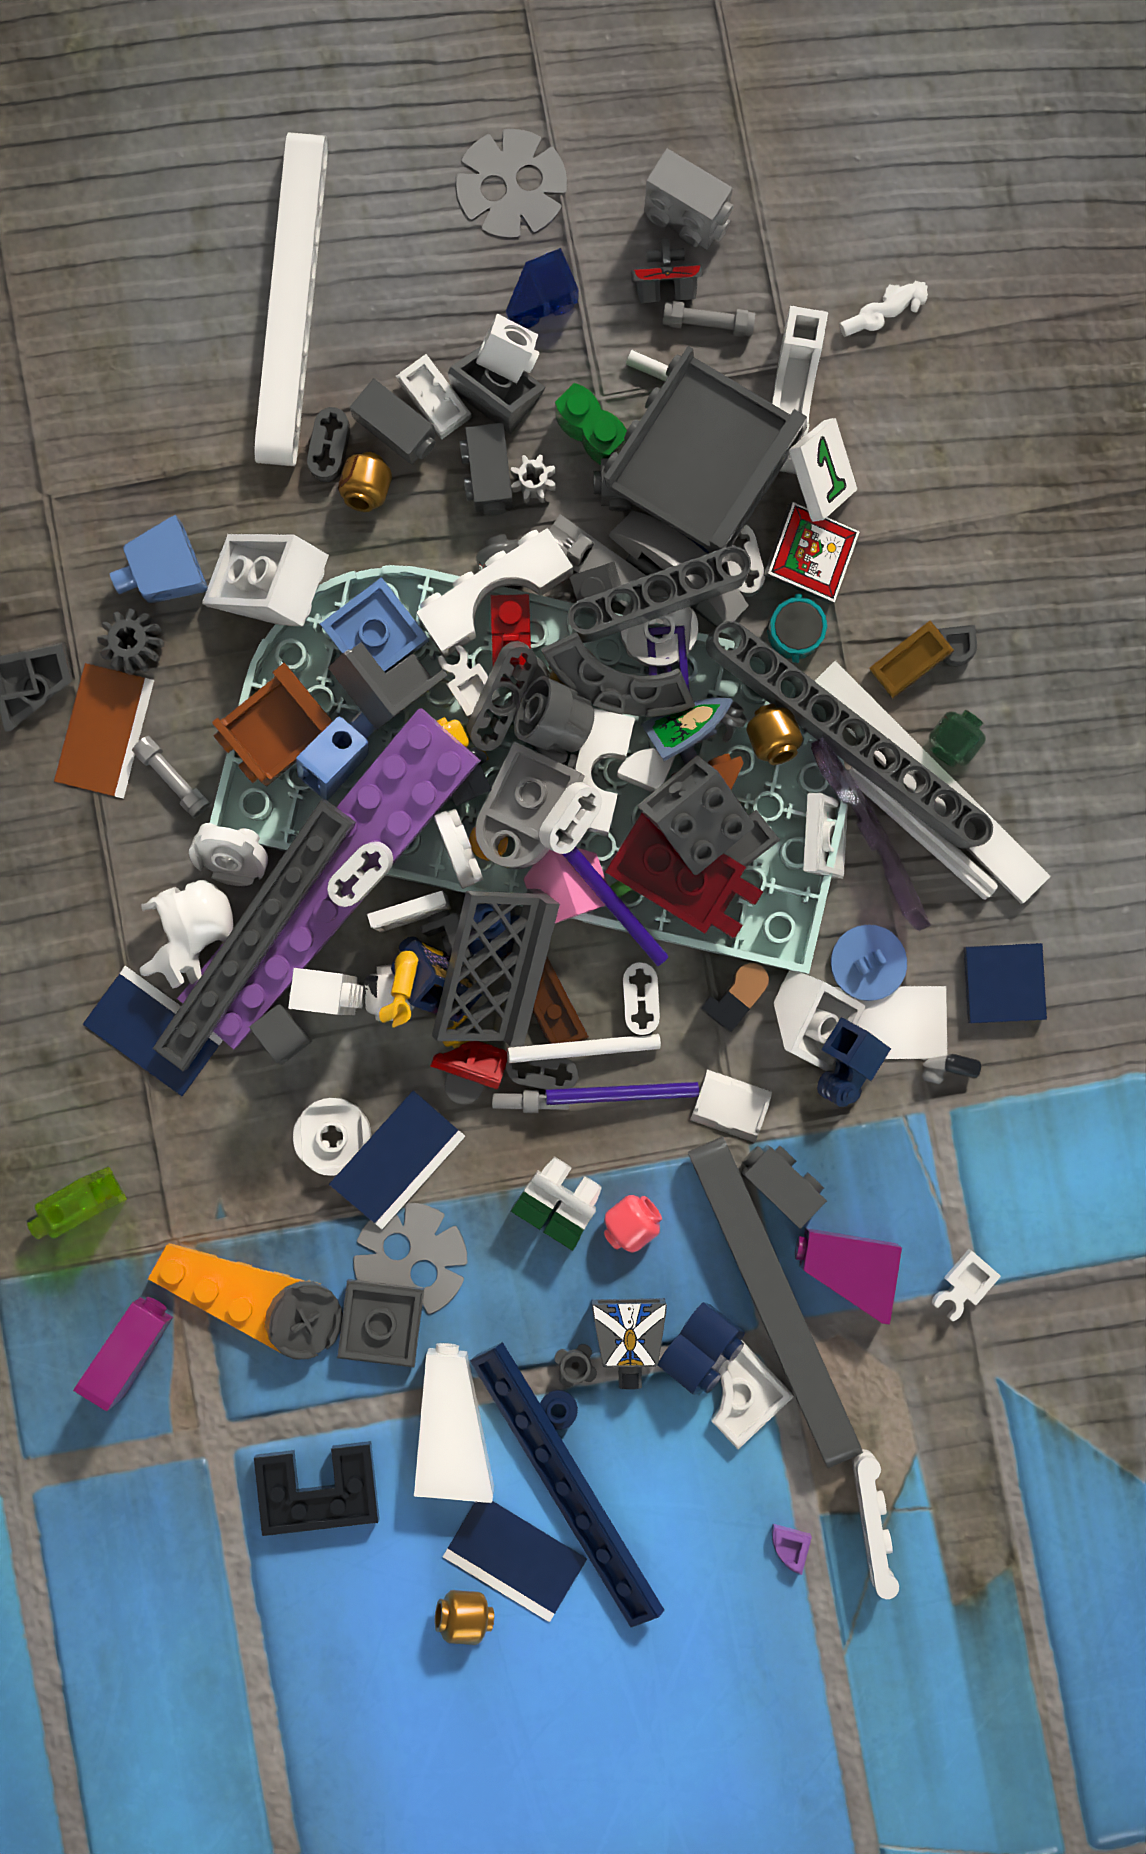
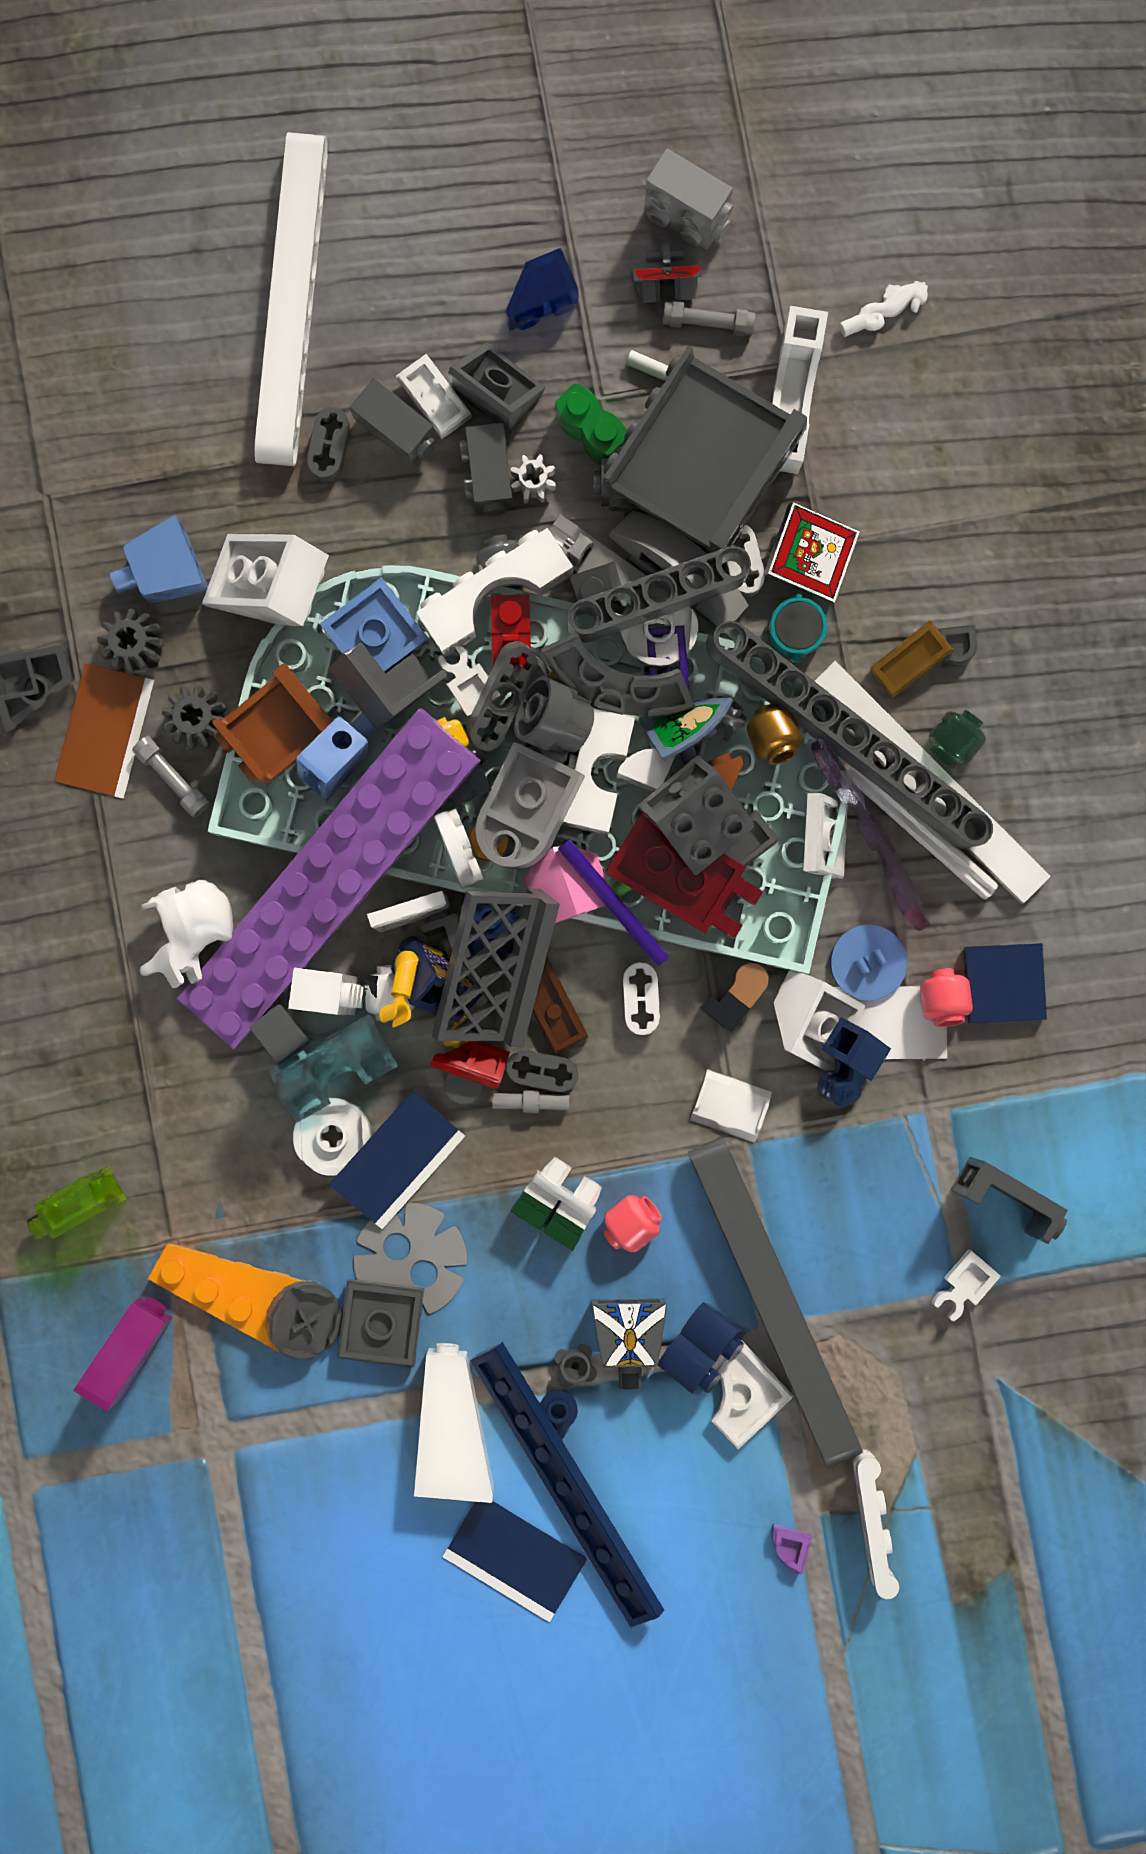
(132, 1021): dark blue sticker -> none
(181, 712): none -> dark grey gear
(229, 853): white plate -> none
(254, 934): dark grey tile -> none
(291, 1509): black plate -> none
(305, 1077): none -> clear light blue arch
(353, 867): white beam -> none
(365, 481): pearl gold head -> none
(463, 1617): pearl gold head -> none
(505, 213): light grey piece -> none
(508, 349): white brick -> none
(570, 818): white beam -> none
(583, 1048): white bar -> none
(621, 1093): dark purple bar -> none
(789, 1191): dark grey brick -> none
(823, 469): white tile -> none
(854, 1268): magenta slope -> none
(946, 998): none -> coral head
(950, 1063): arm -> none
(979, 1175): none -> dark grey panel

